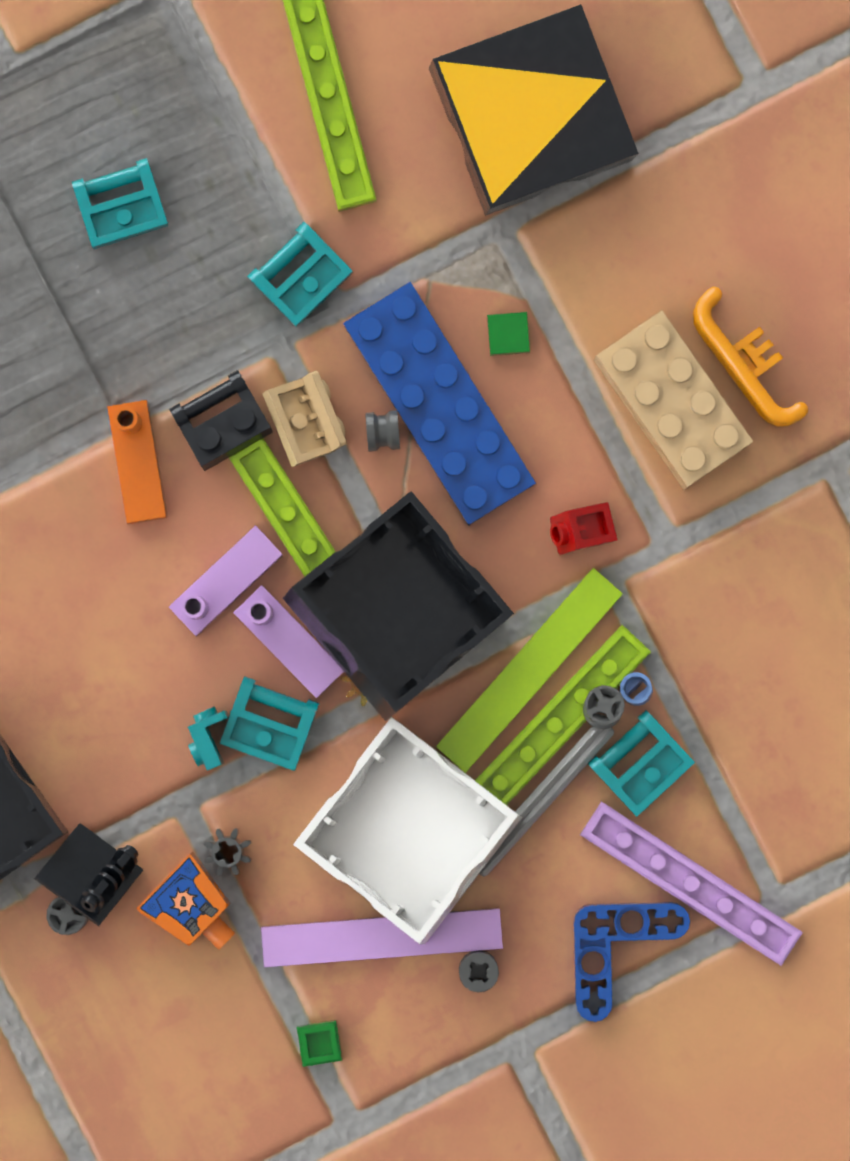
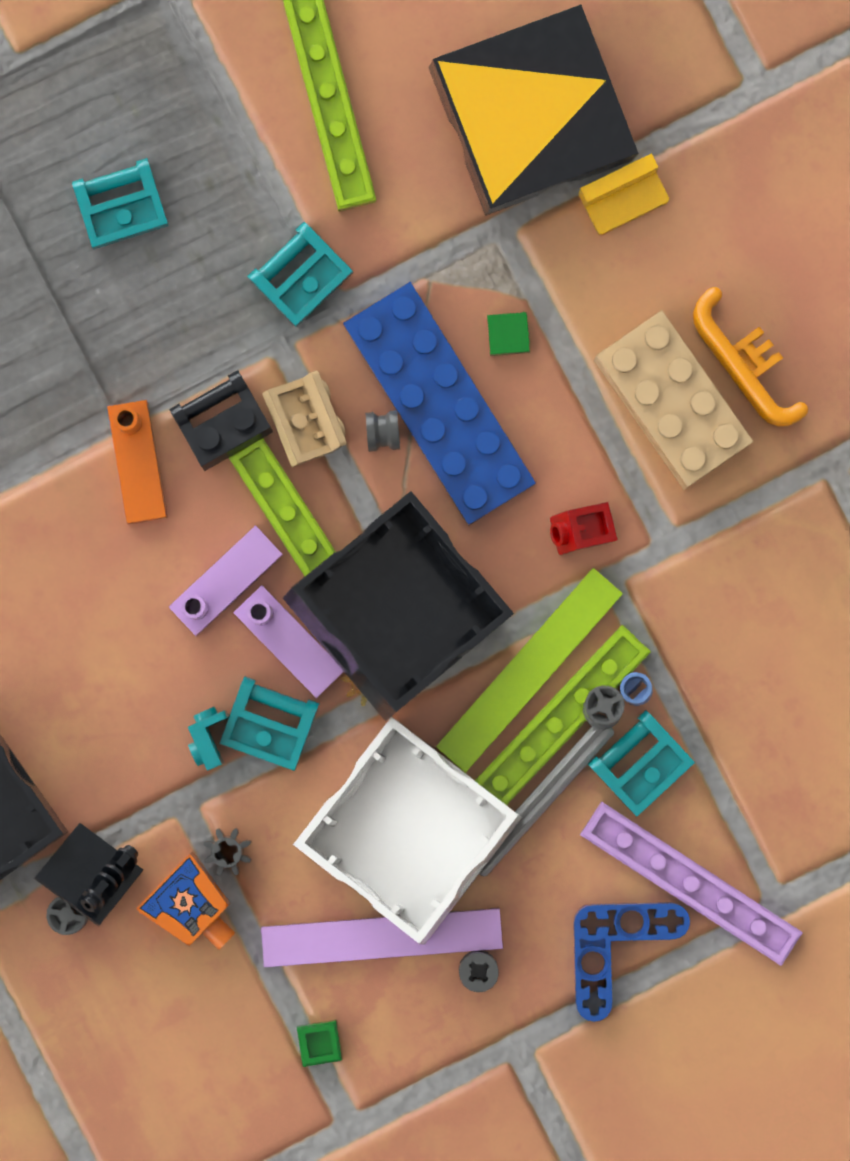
(624, 195): none -> yellow panel

